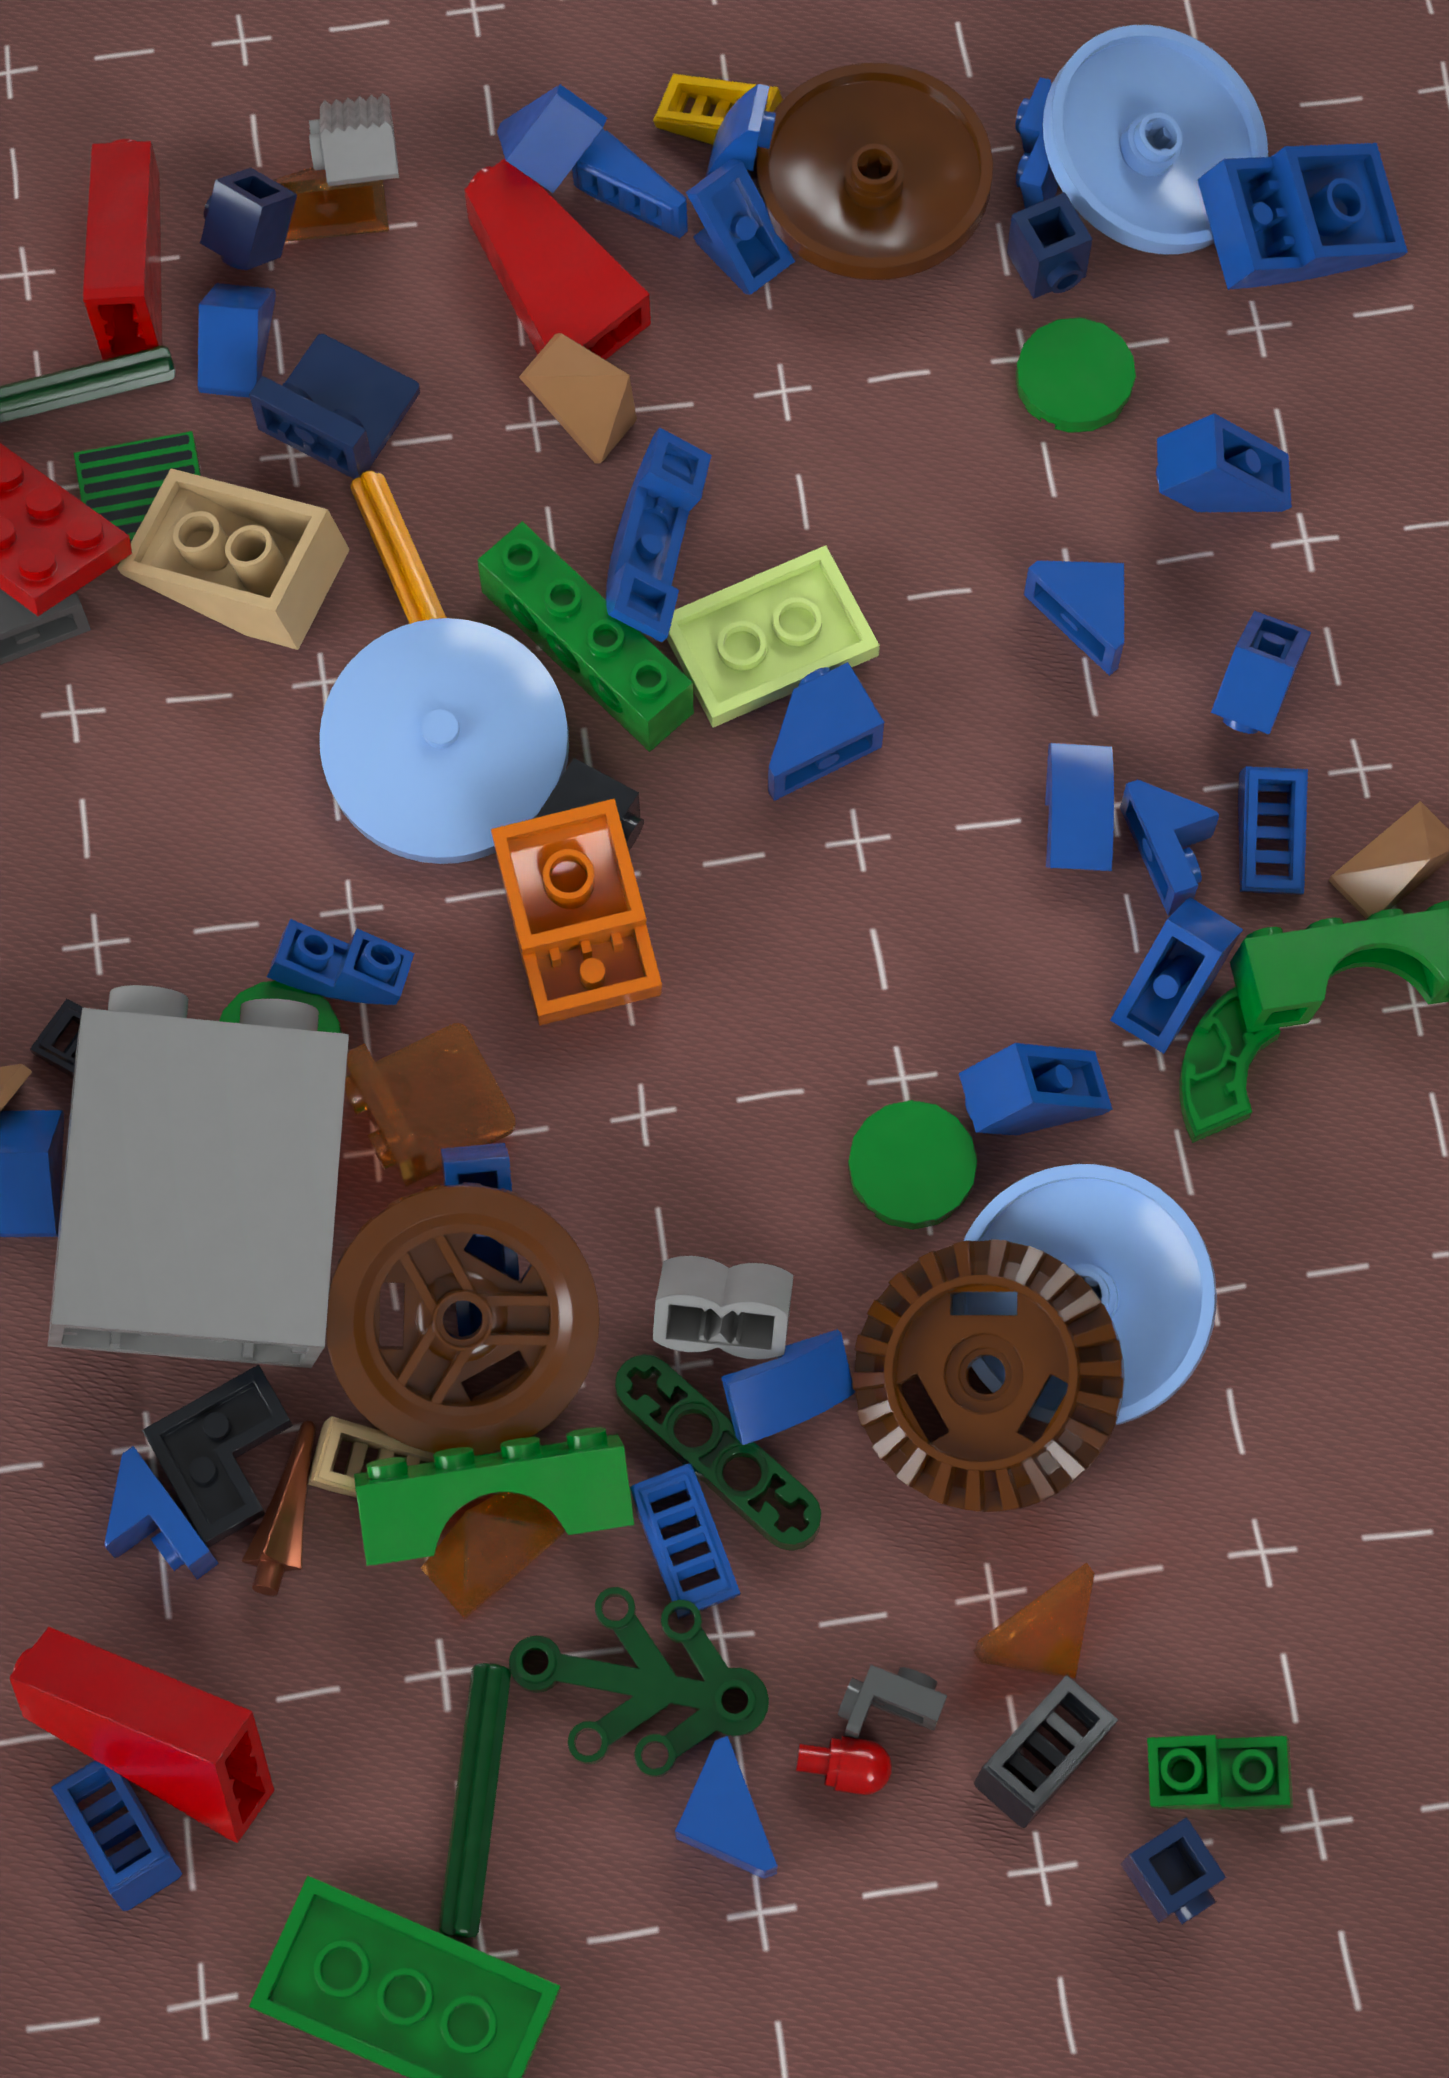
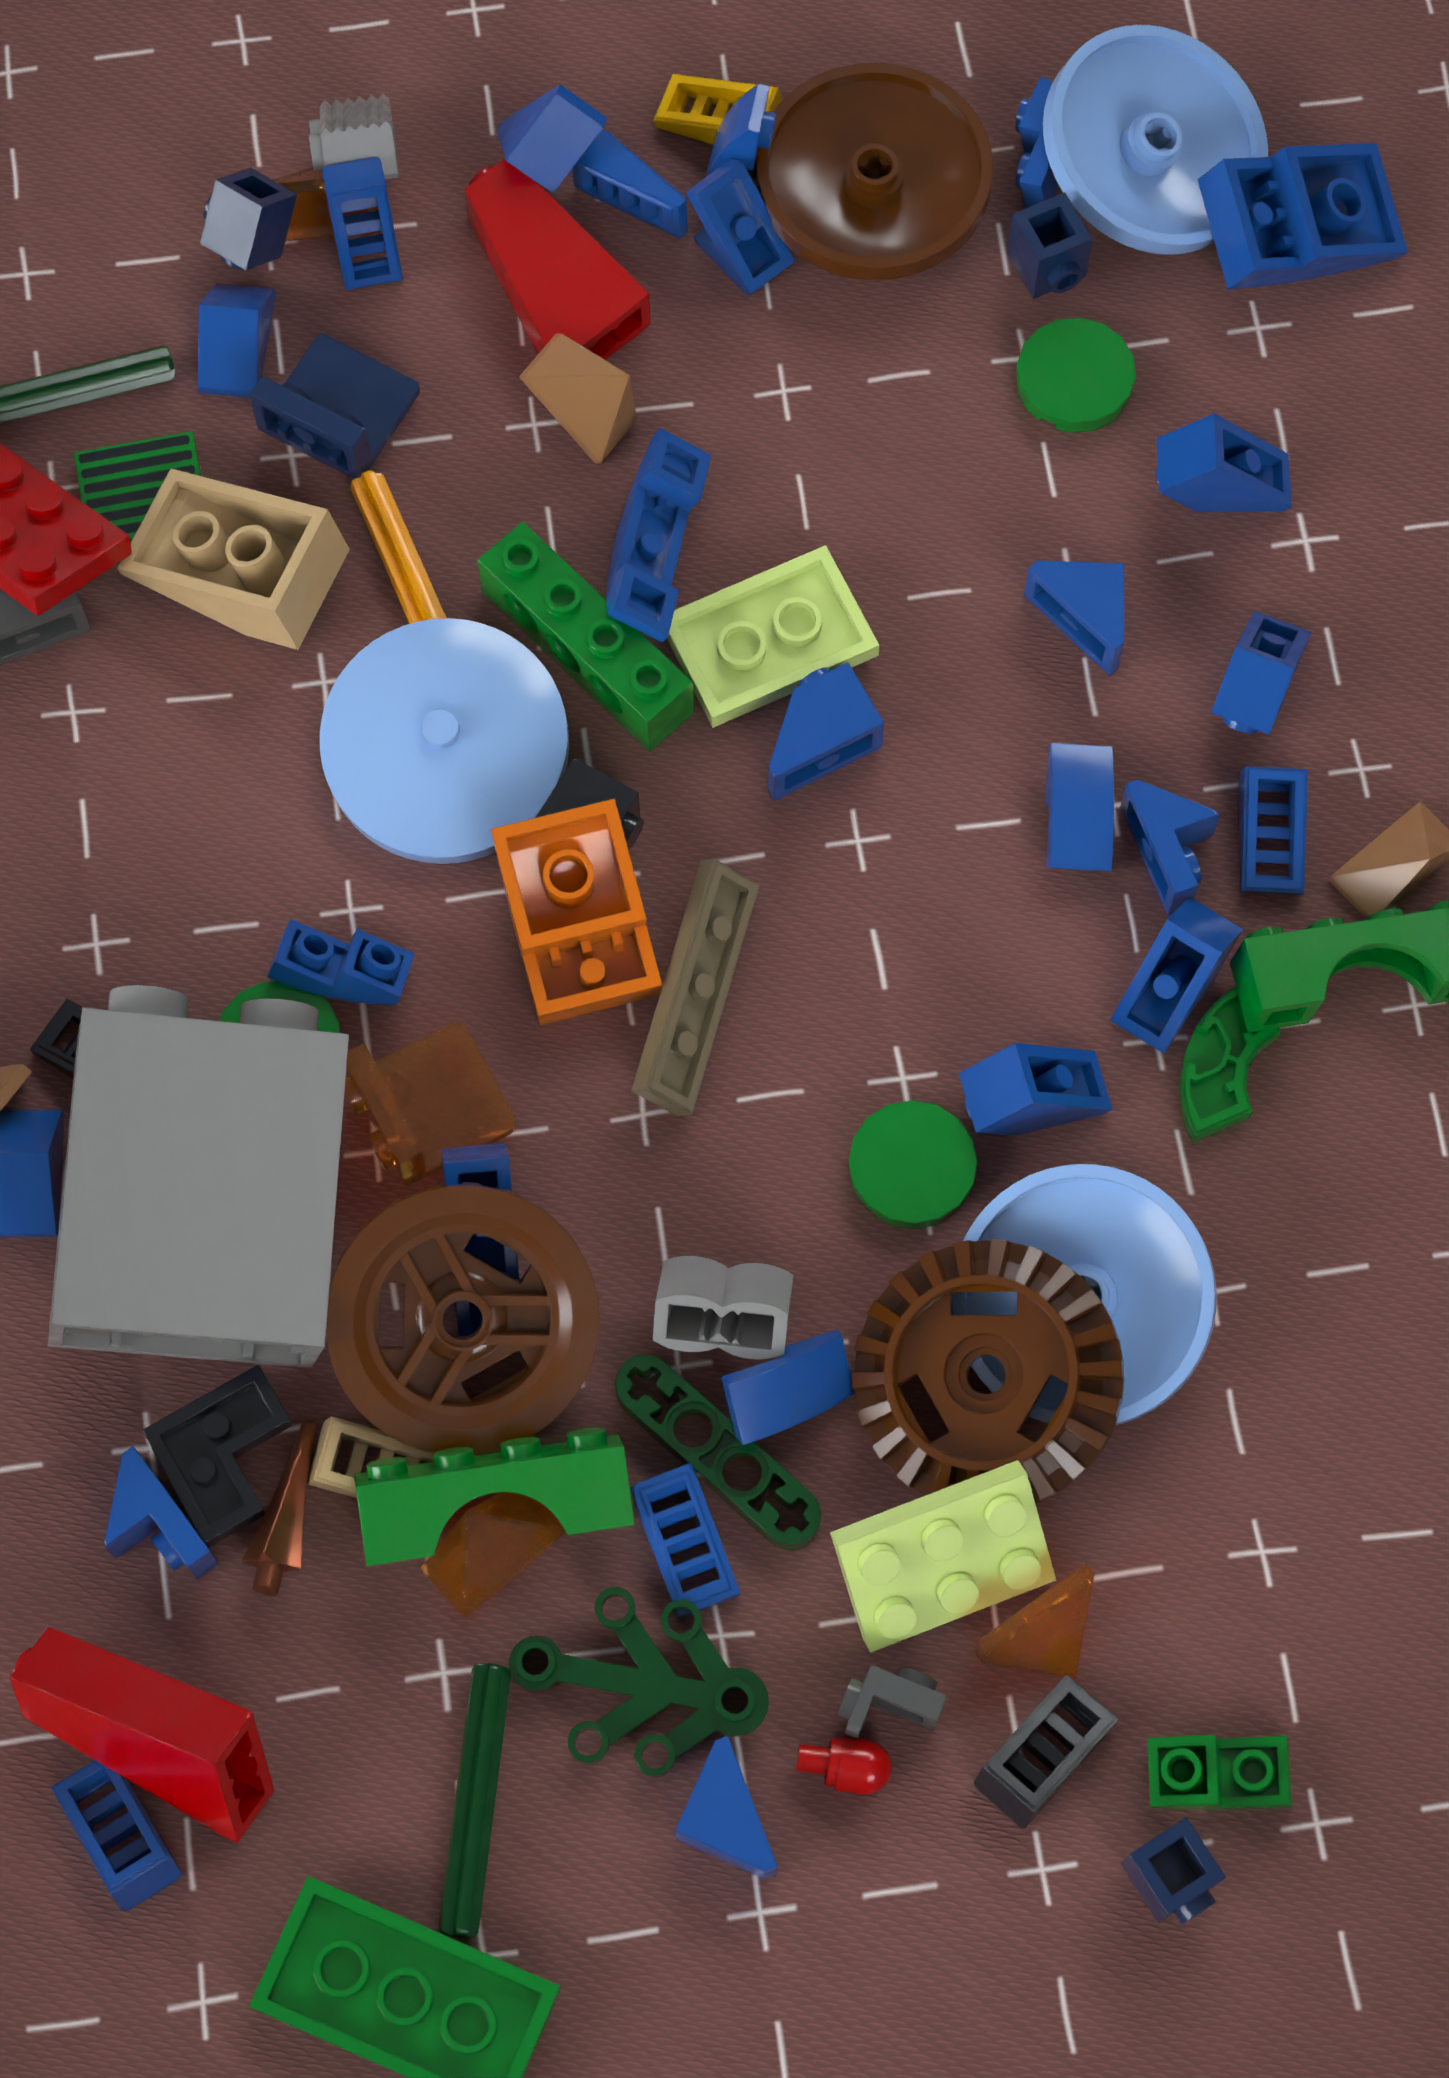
(123, 248): red slope -> none
(358, 187): none -> blue slope
(695, 988): none -> dark tan tile
(943, 1556): none -> yellowish green plate

